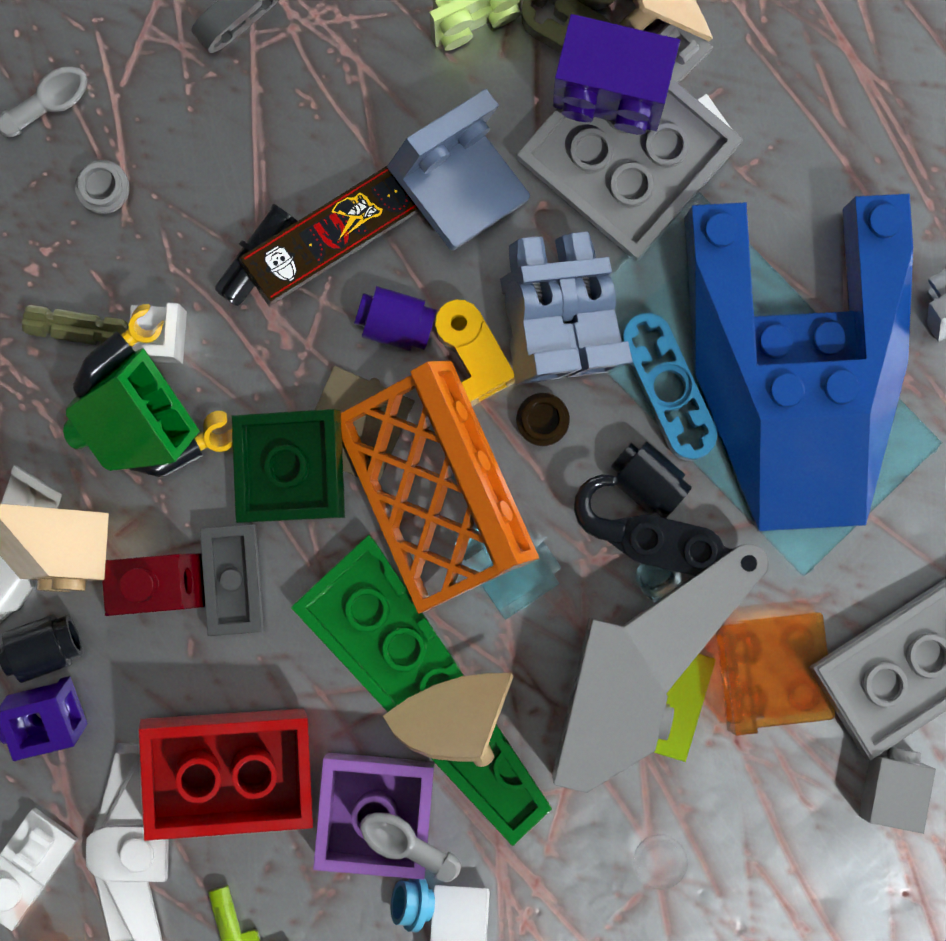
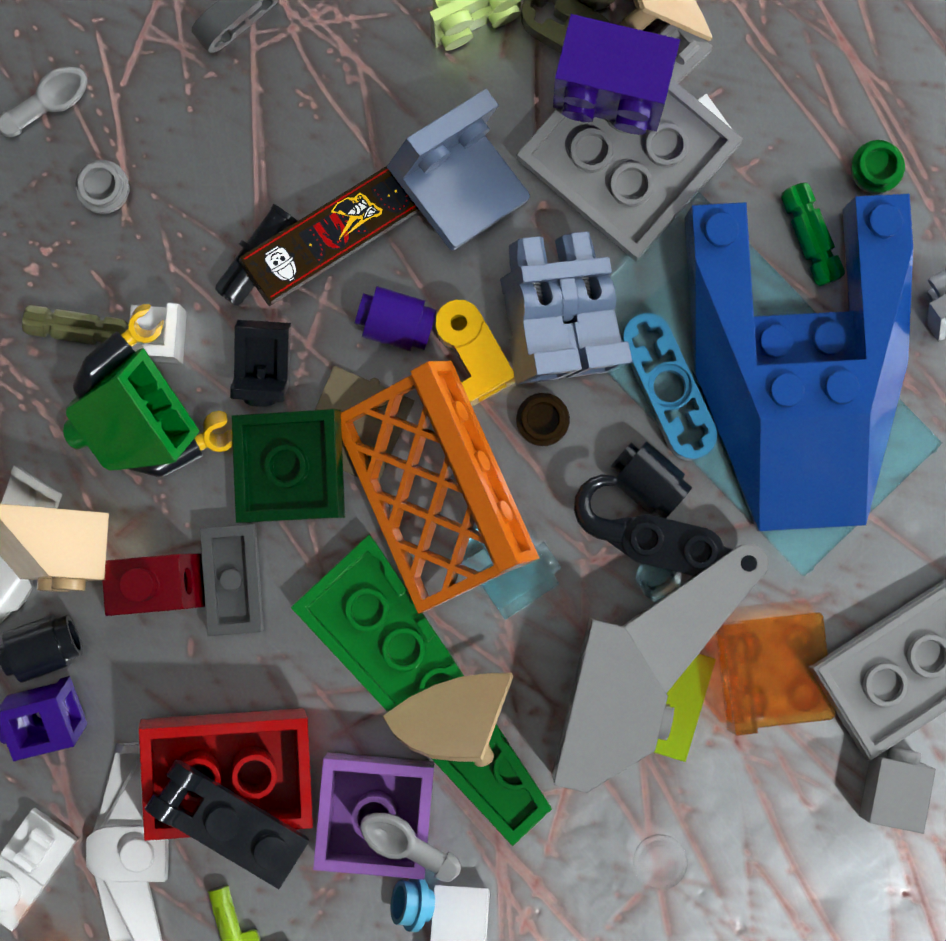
(229, 824): none -> black plate
(261, 362): none -> black bracket
(812, 234): none -> green axle
(877, 166): none -> green plate

